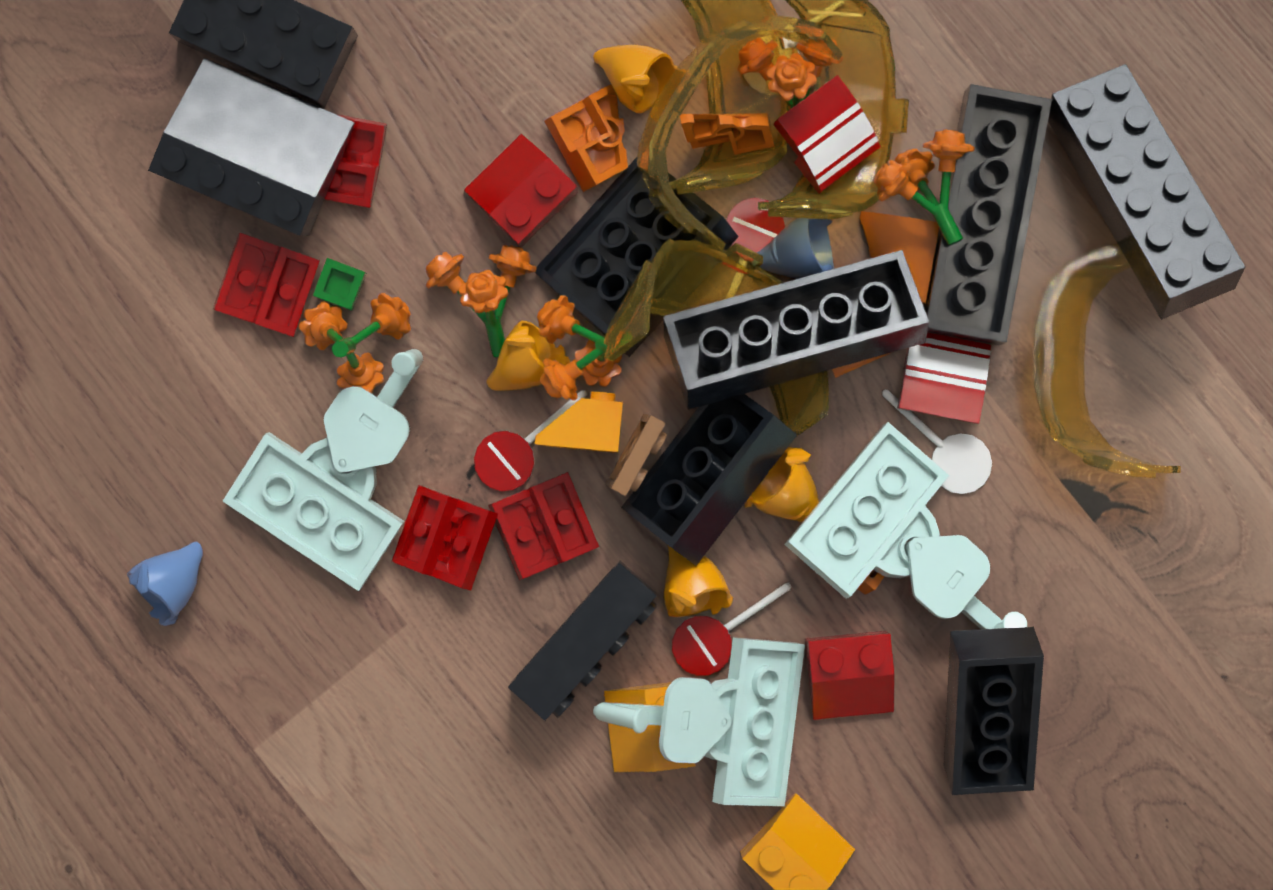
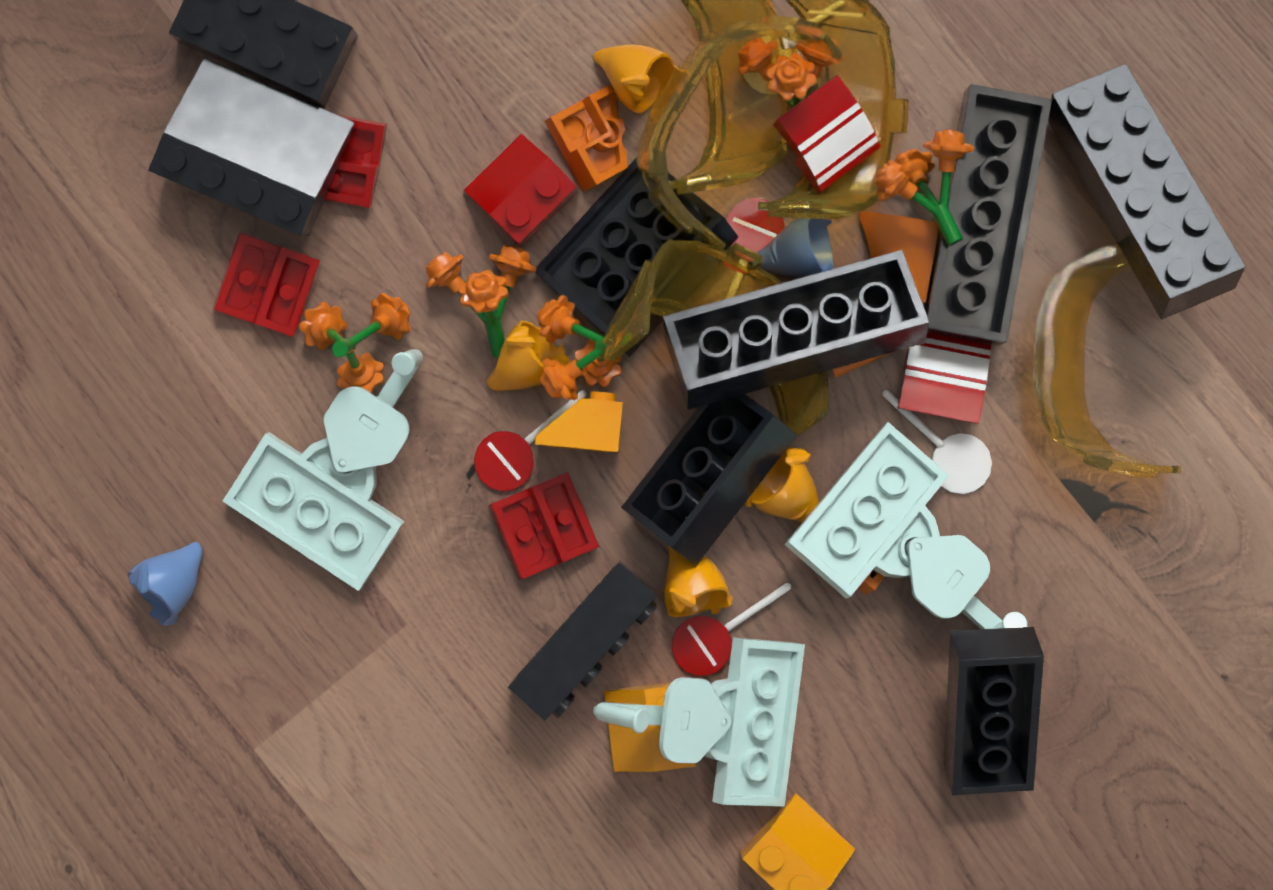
(339, 284): green plate -> none
(444, 537): red slope -> none
(628, 470): medium nougat plate -> none
(744, 130): orange slope -> none
(850, 674): red slope -> none

